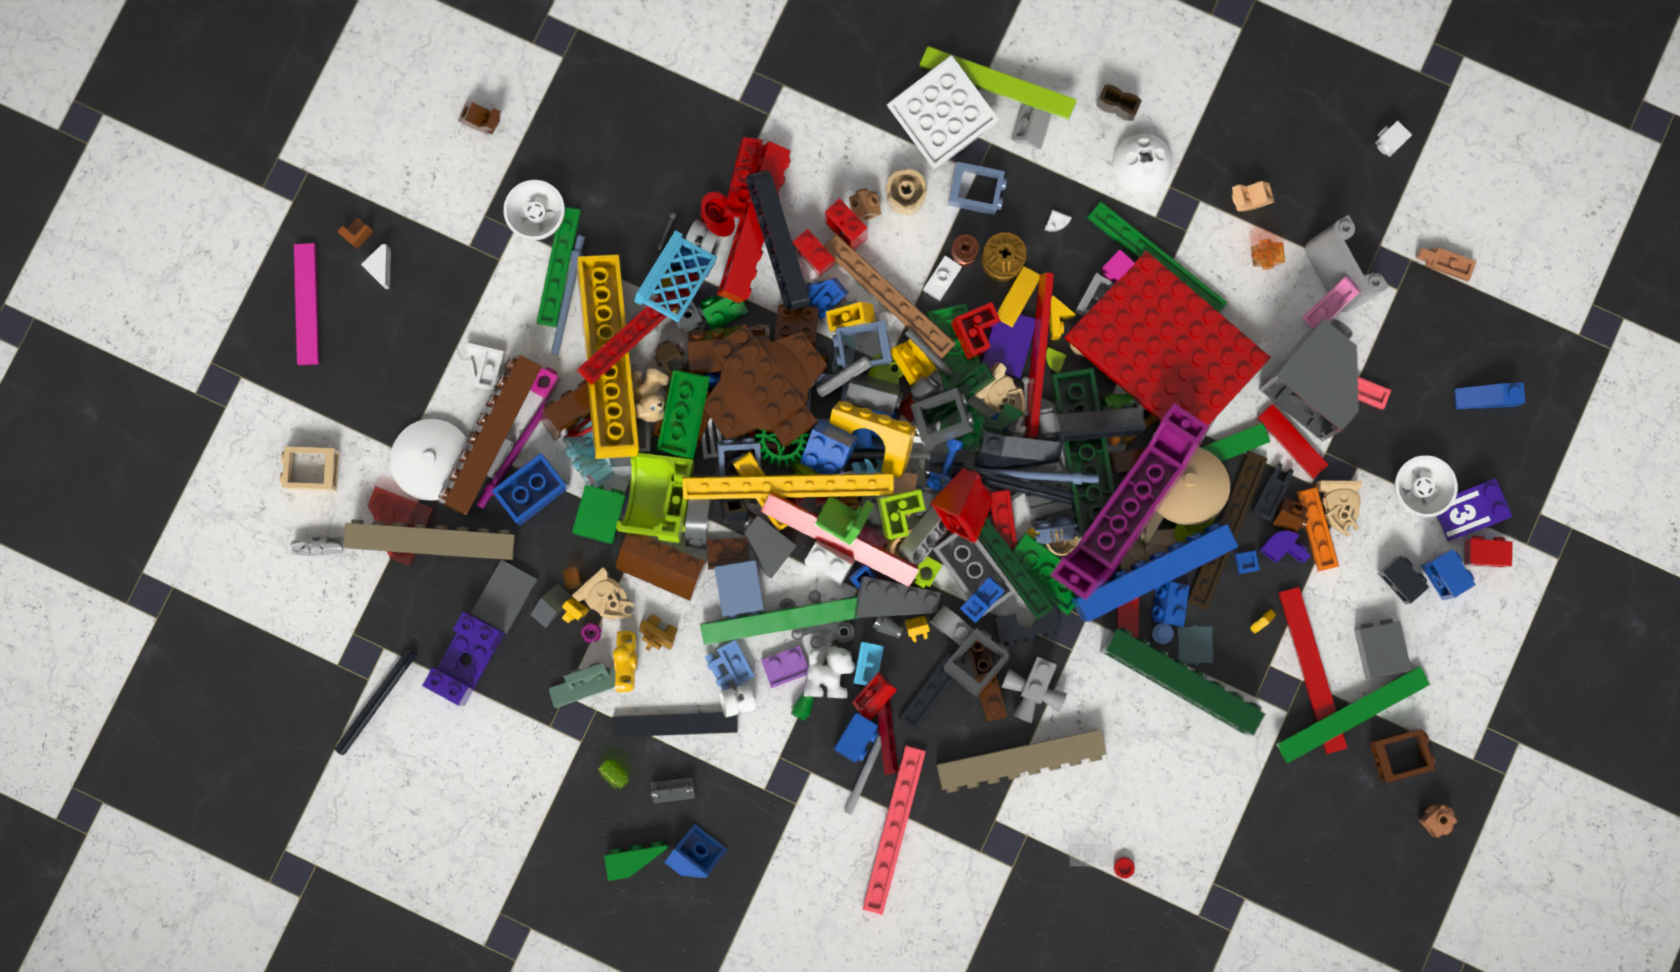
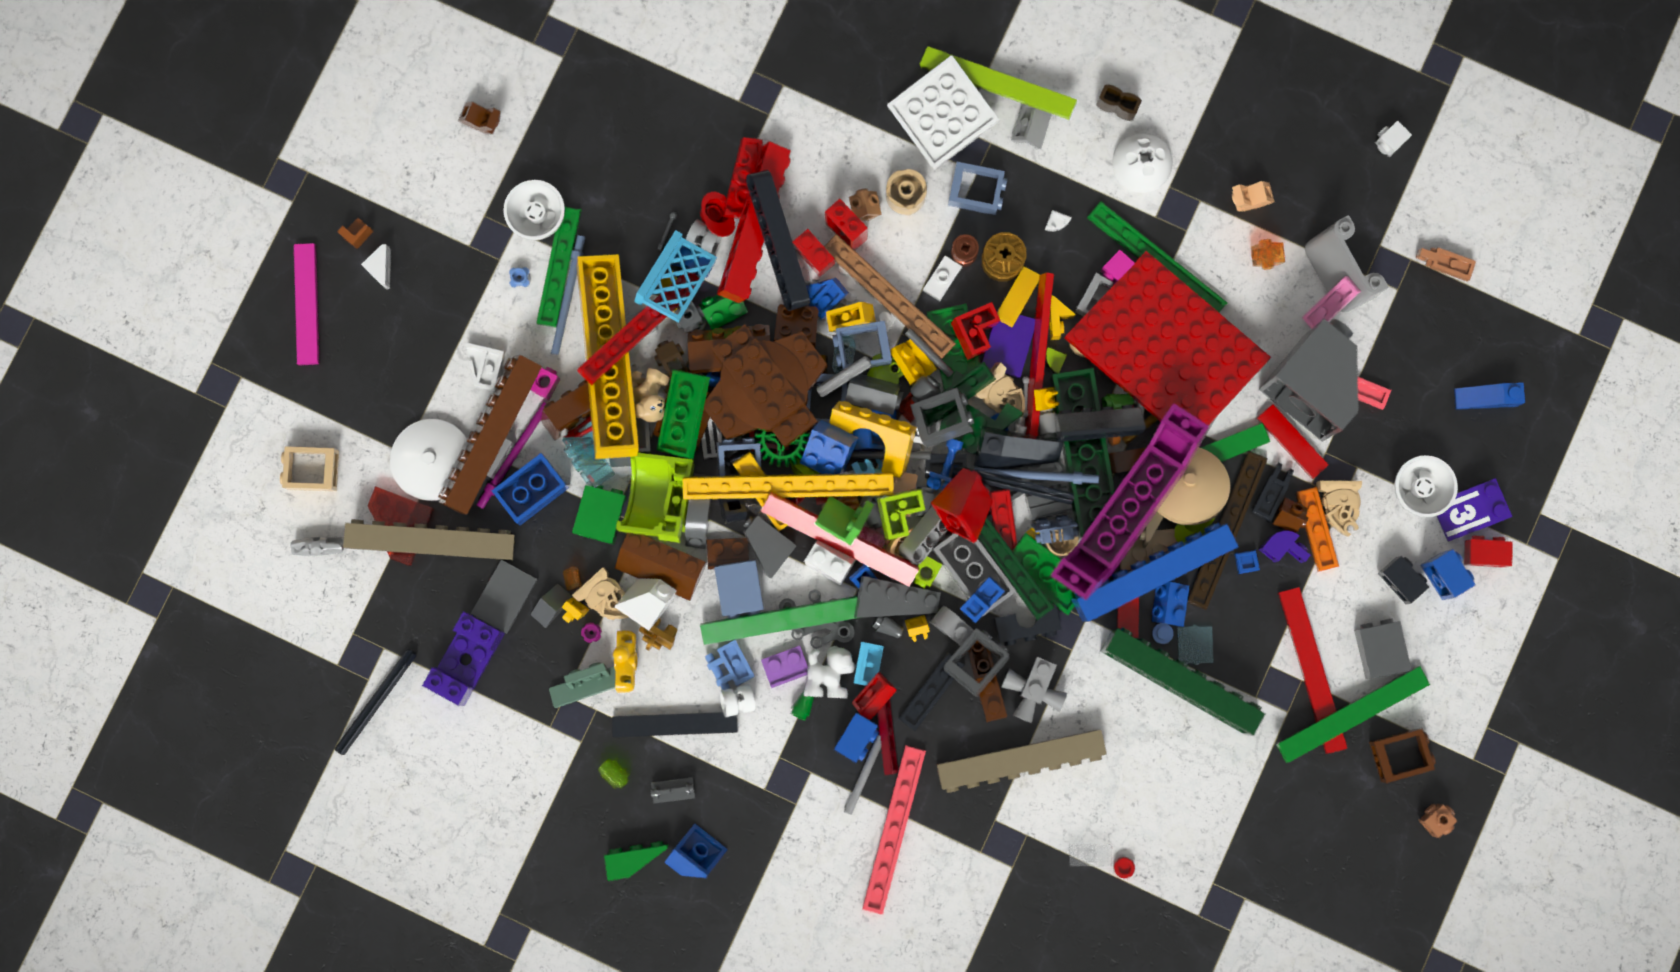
(515, 272): none -> medium blue plate
(646, 601): none -> white slope
(1045, 398): none -> yellow tile
(1266, 619): yellow tile -> none

